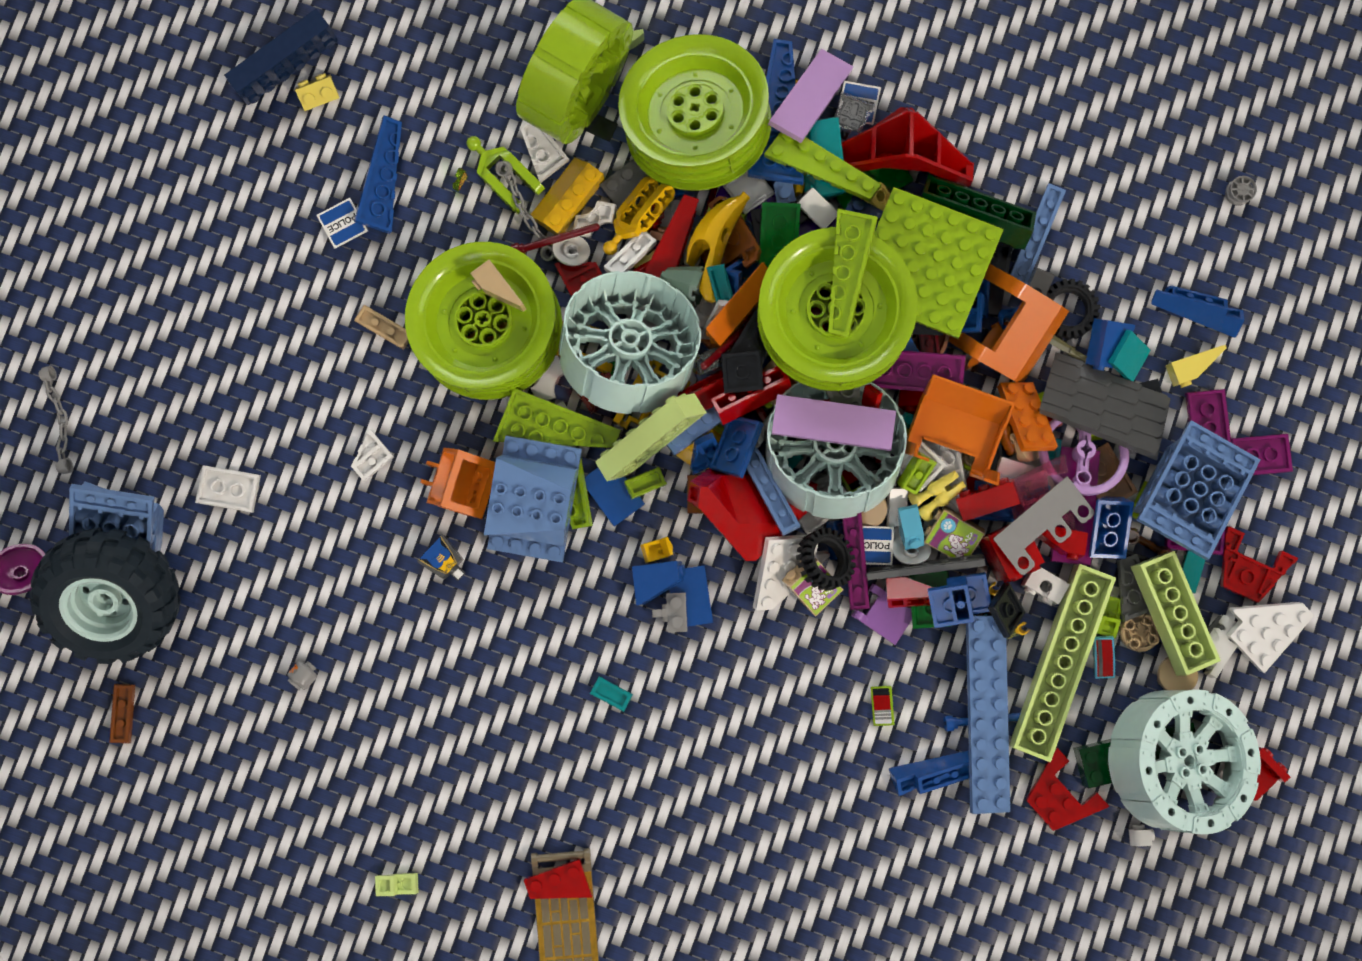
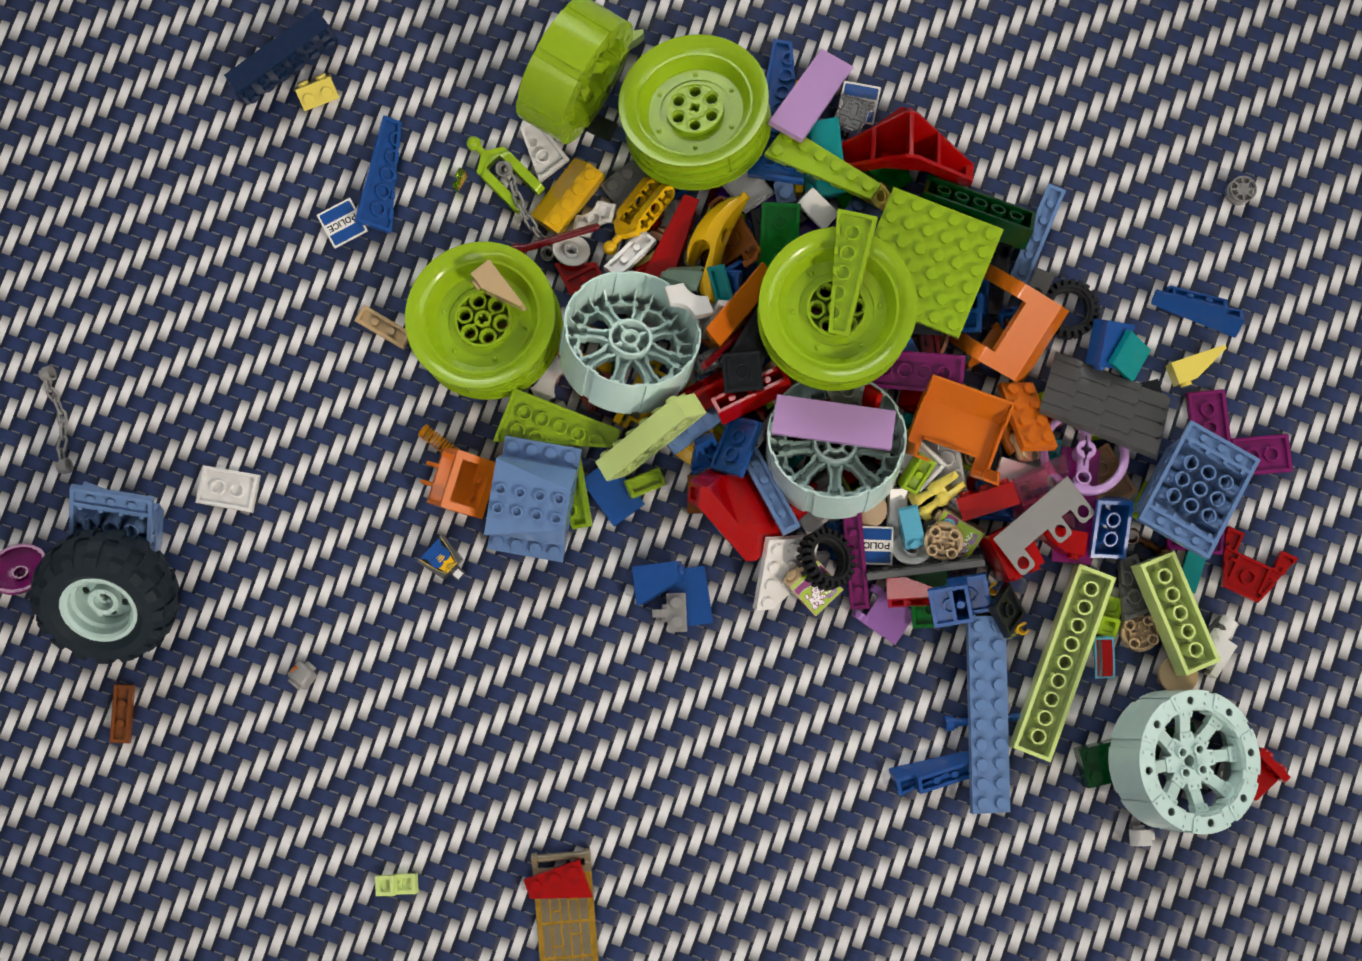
(371, 456): white wing -> none
(425, 428): none -> light orange piece
(611, 694): teal tile -> none
(657, 550): yellow bracket -> none
(681, 297): none -> white tile
(882, 705): slope -> none
(943, 540): none -> tan tile
(1053, 800): red wing -> none
(1056, 586): white brick -> none
(1070, 350): olive piece -> none
(1267, 630): white wing -> none

